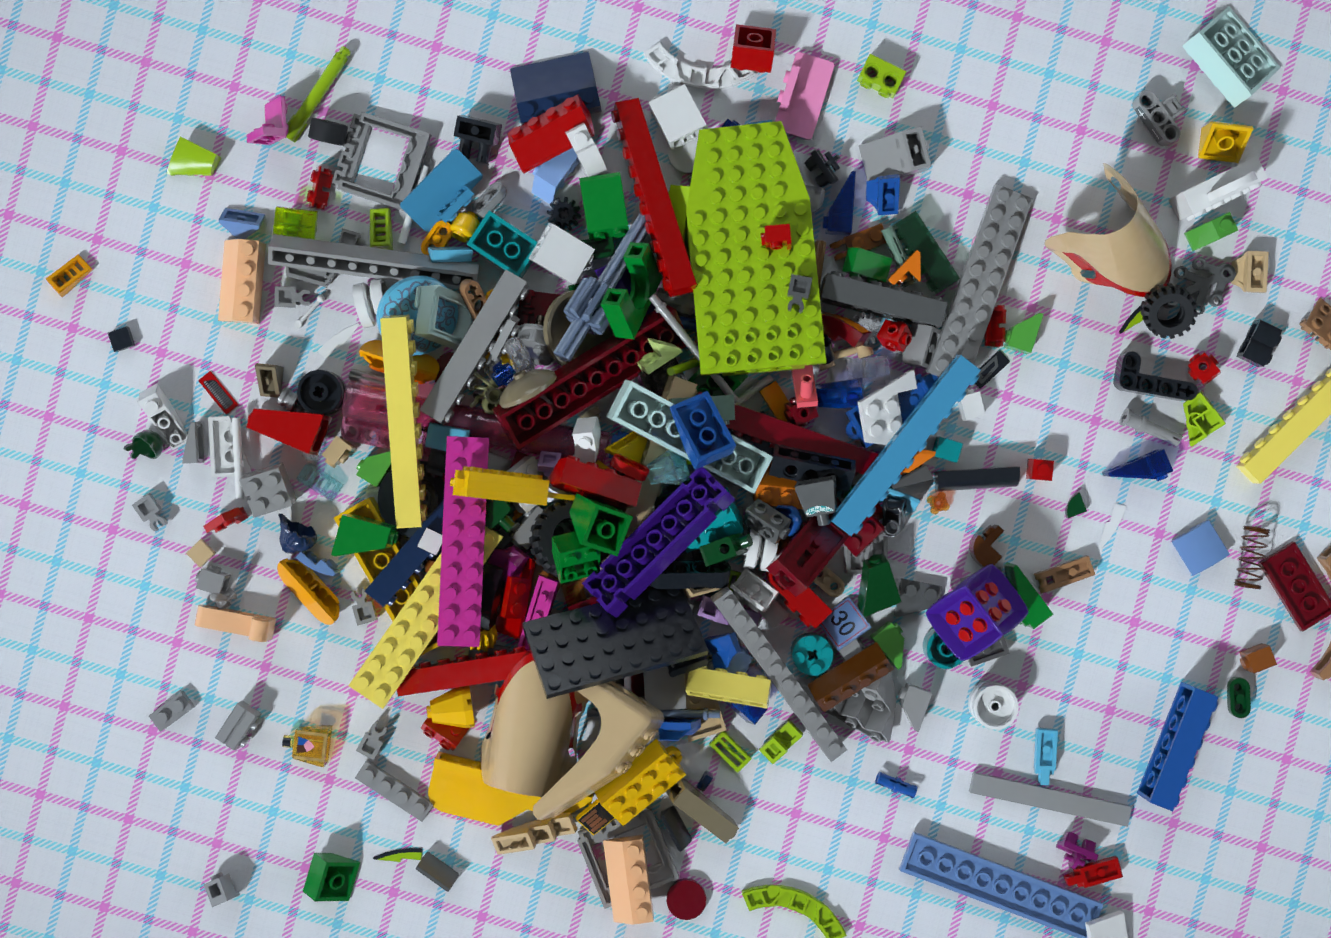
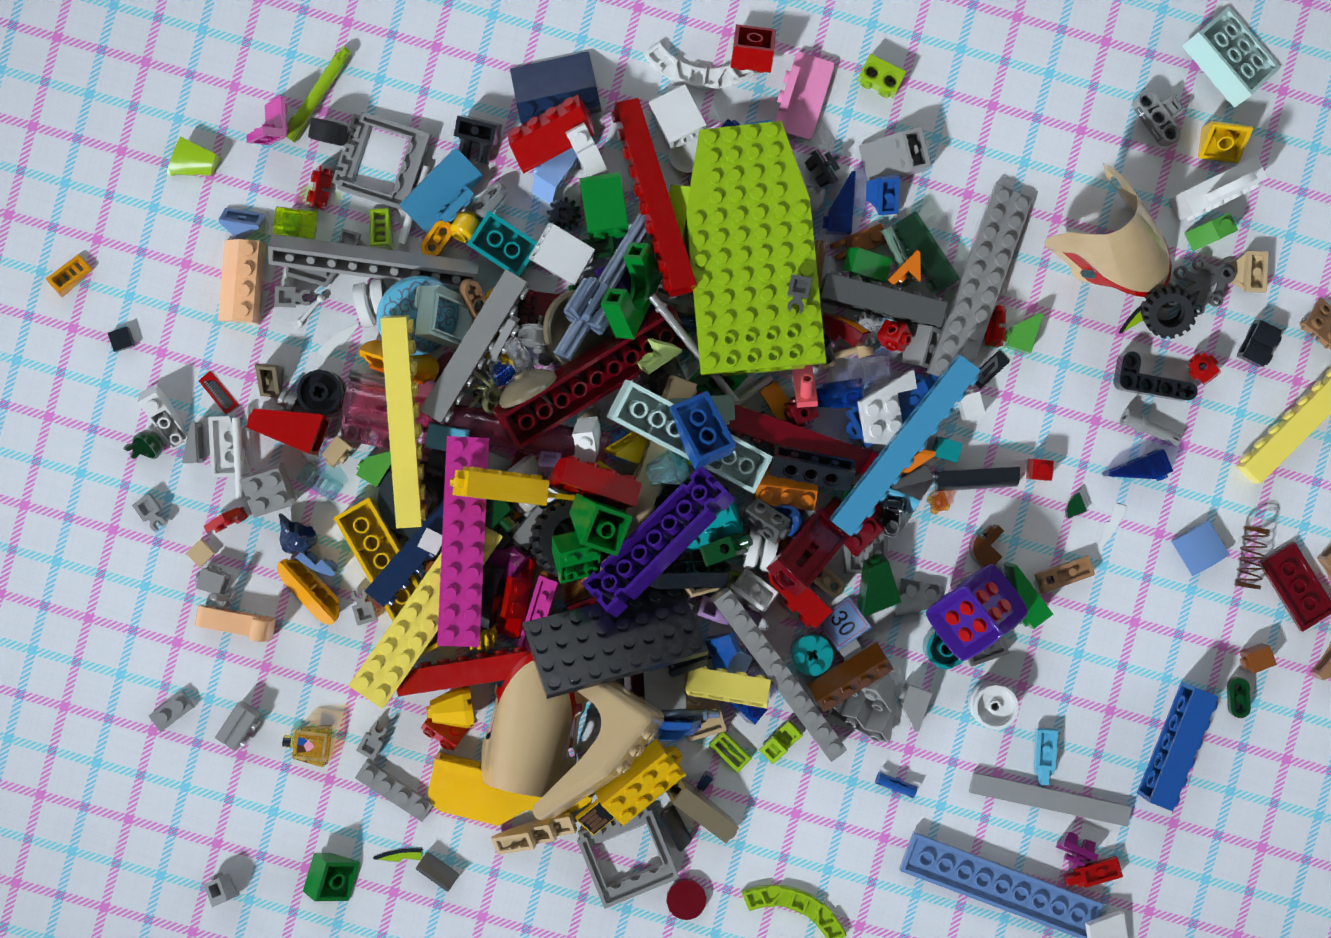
(363, 534): green slope -> none
(450, 254): medium azure slope -> none
(628, 880): light nougat slope -> none
(629, 467): red beam -> none
(683, 367): lime bar -> none
(777, 236): red brick -> none
(818, 497): dark grey torso -> none
(891, 642): bright green slope -> none
(1201, 418): lime slope -> none

